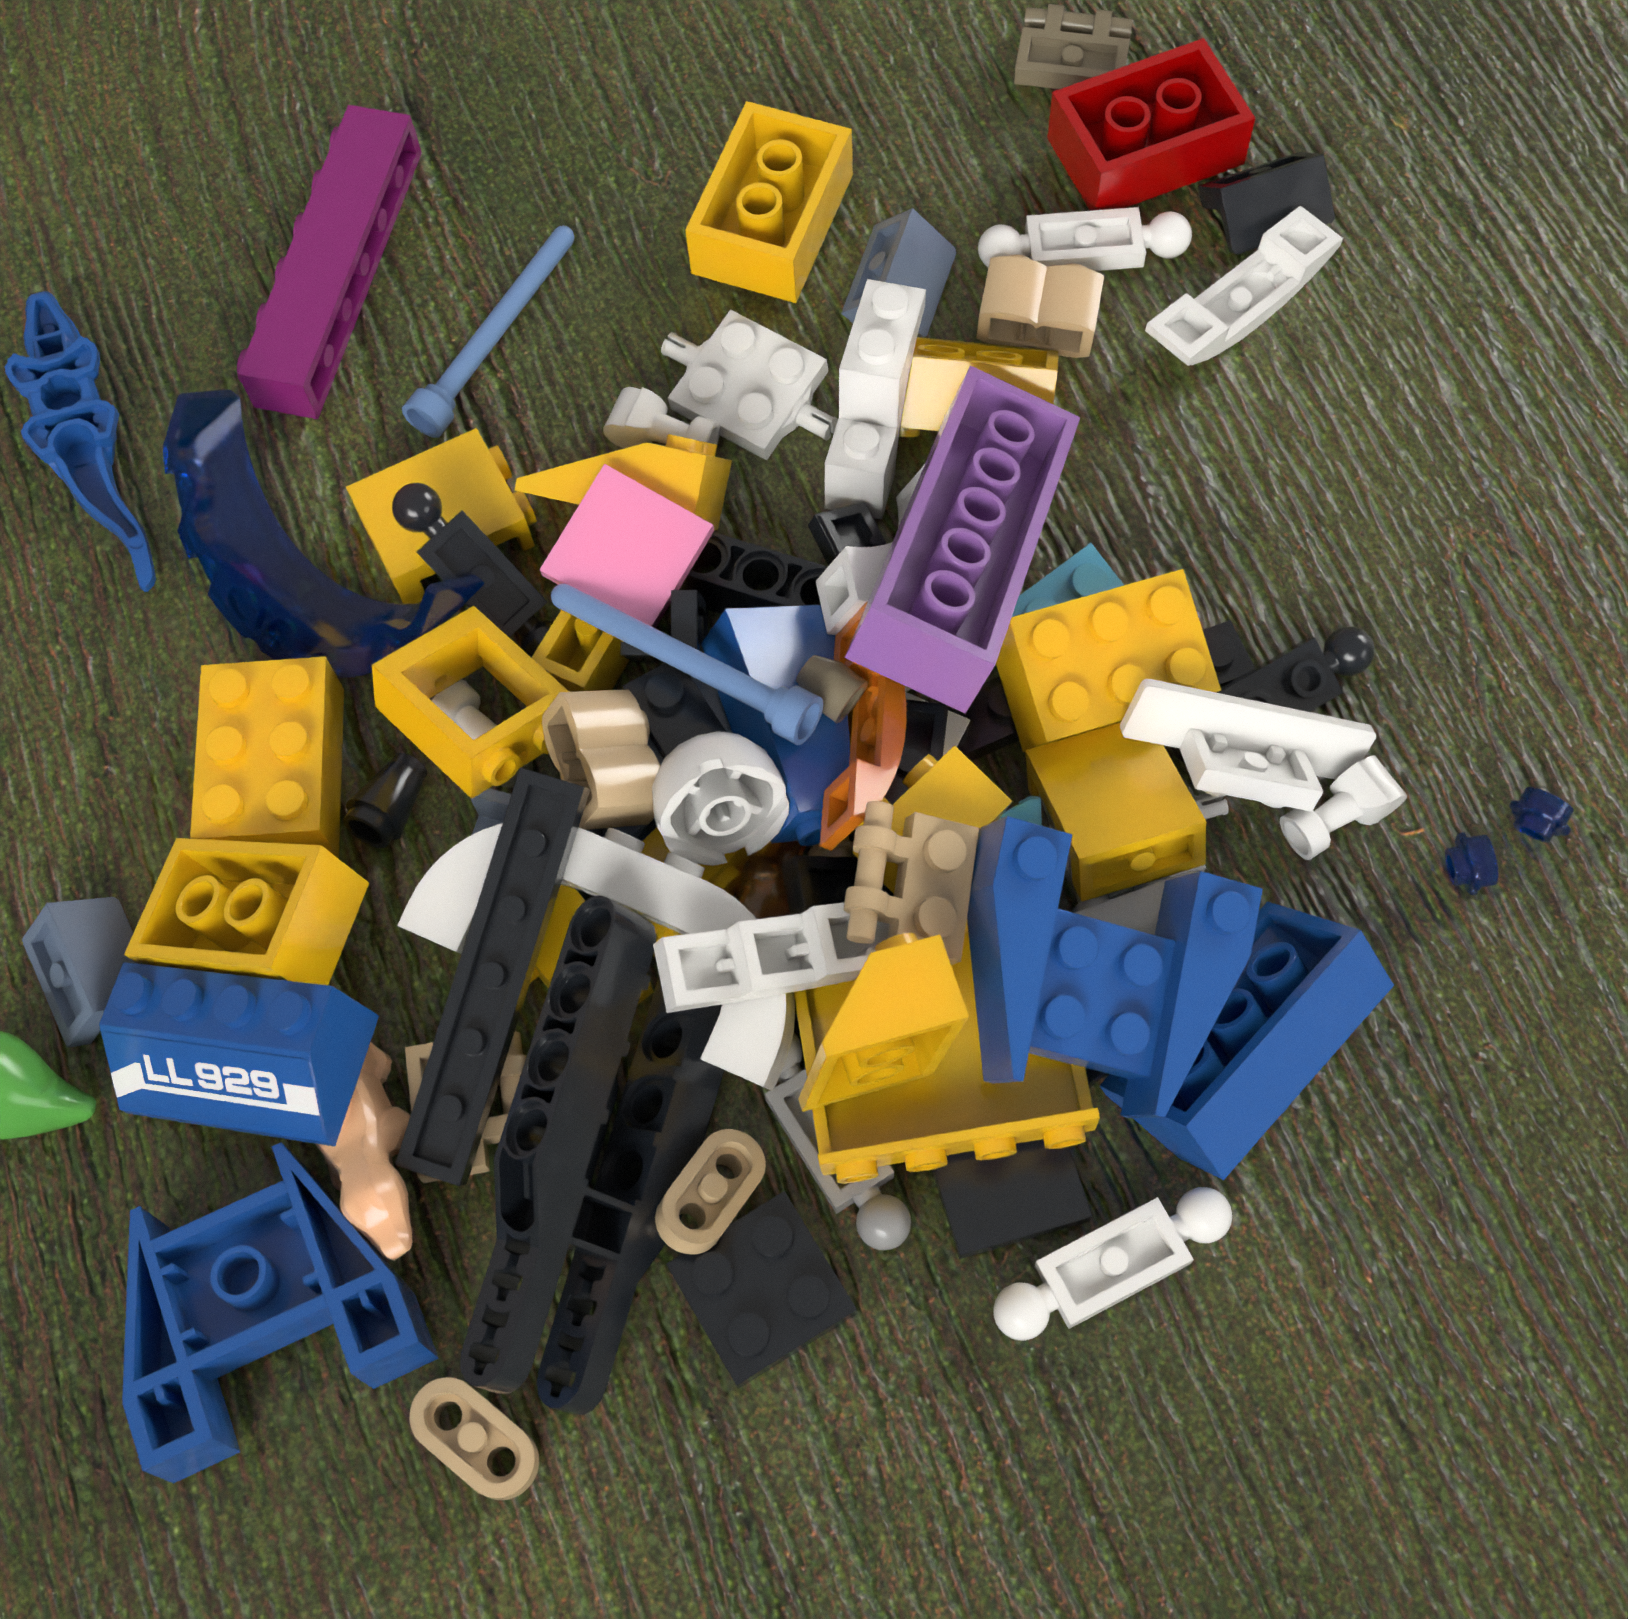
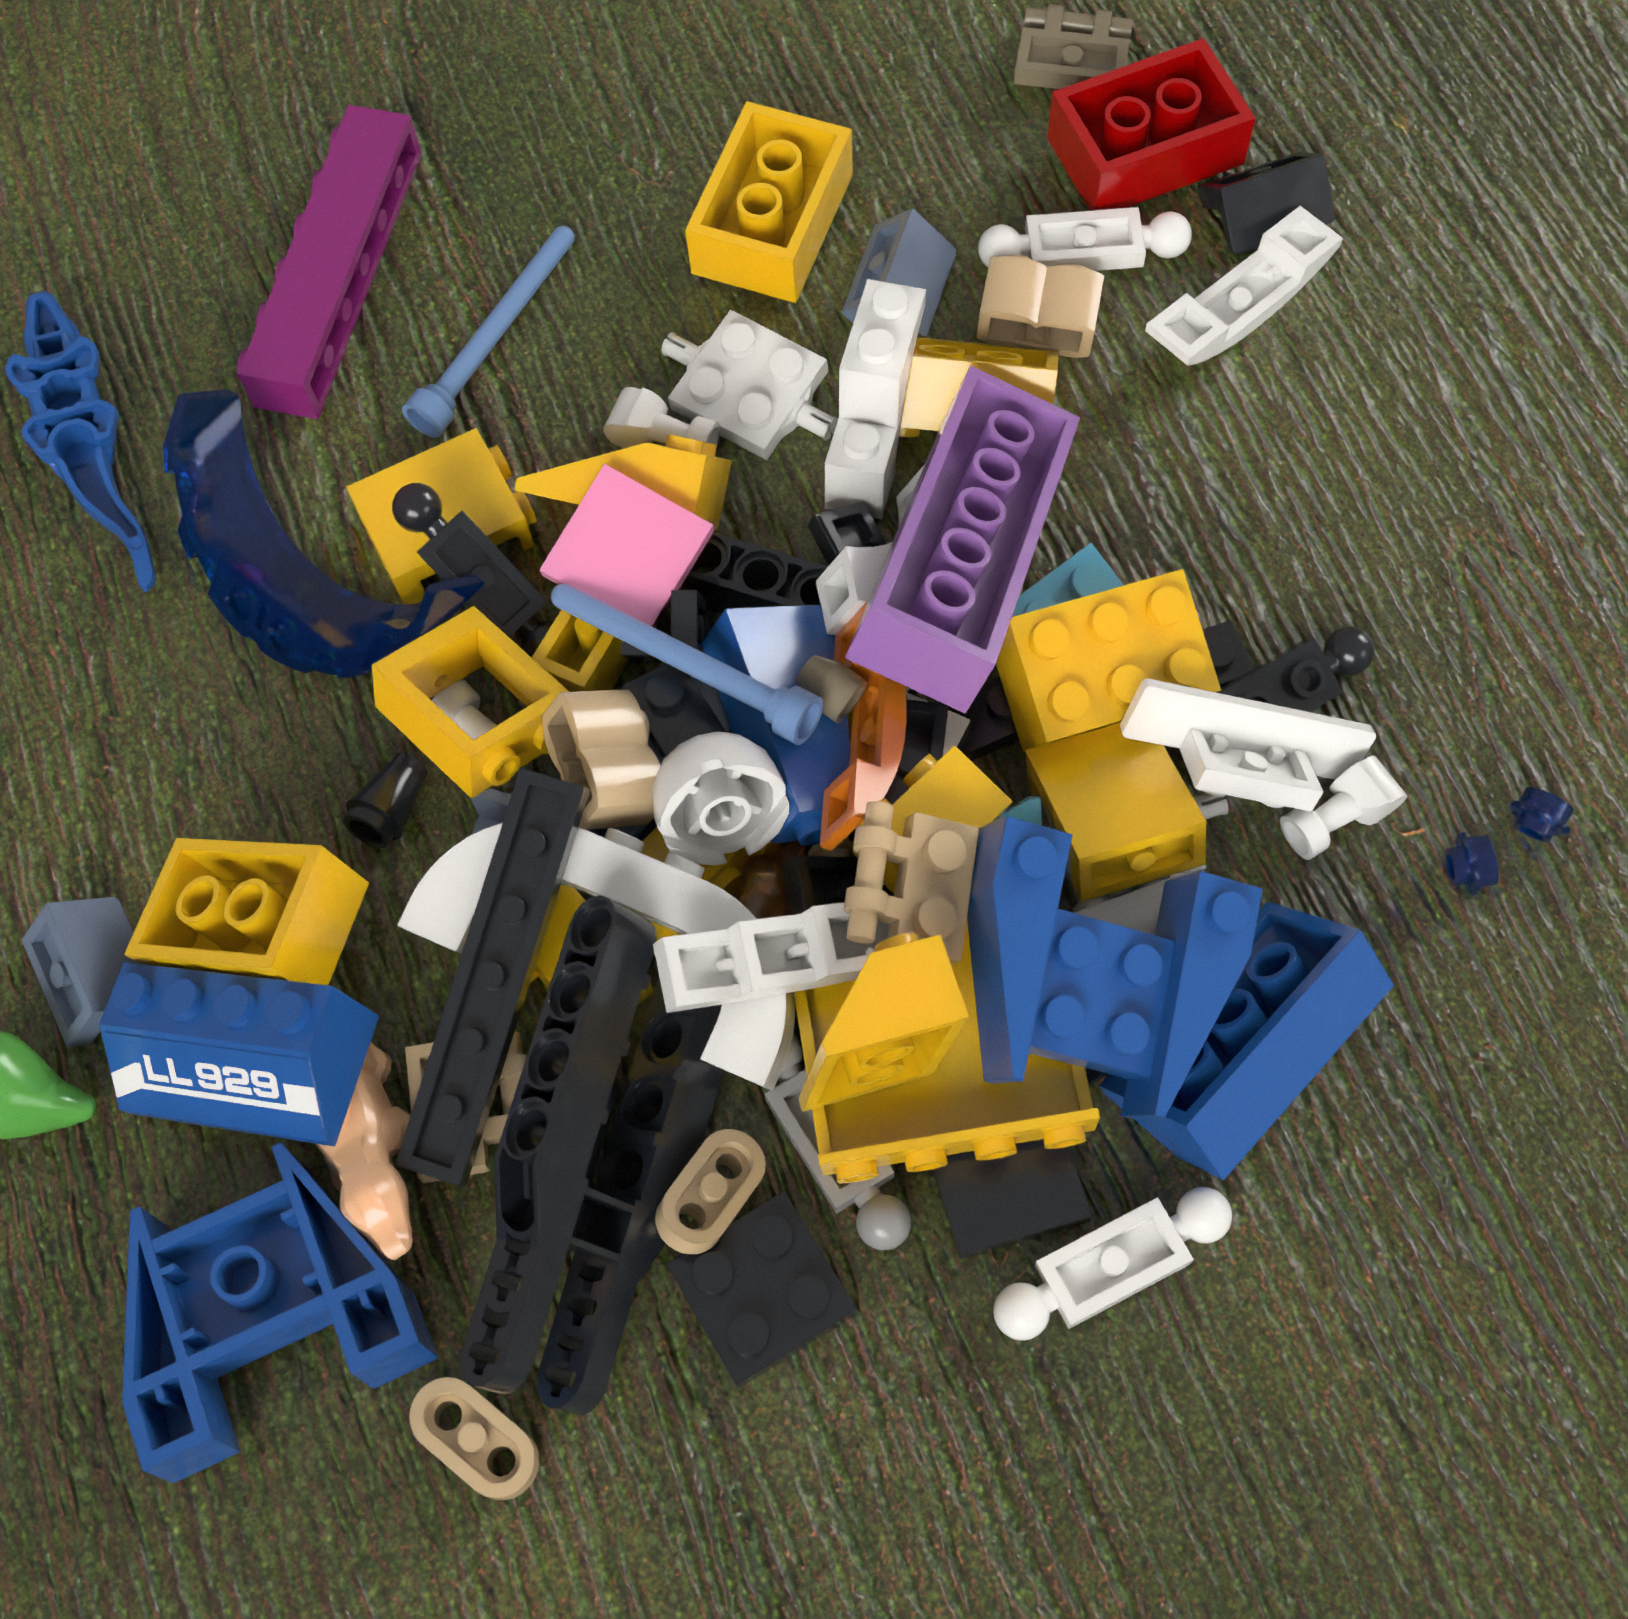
(269, 753): yellow brick -> none

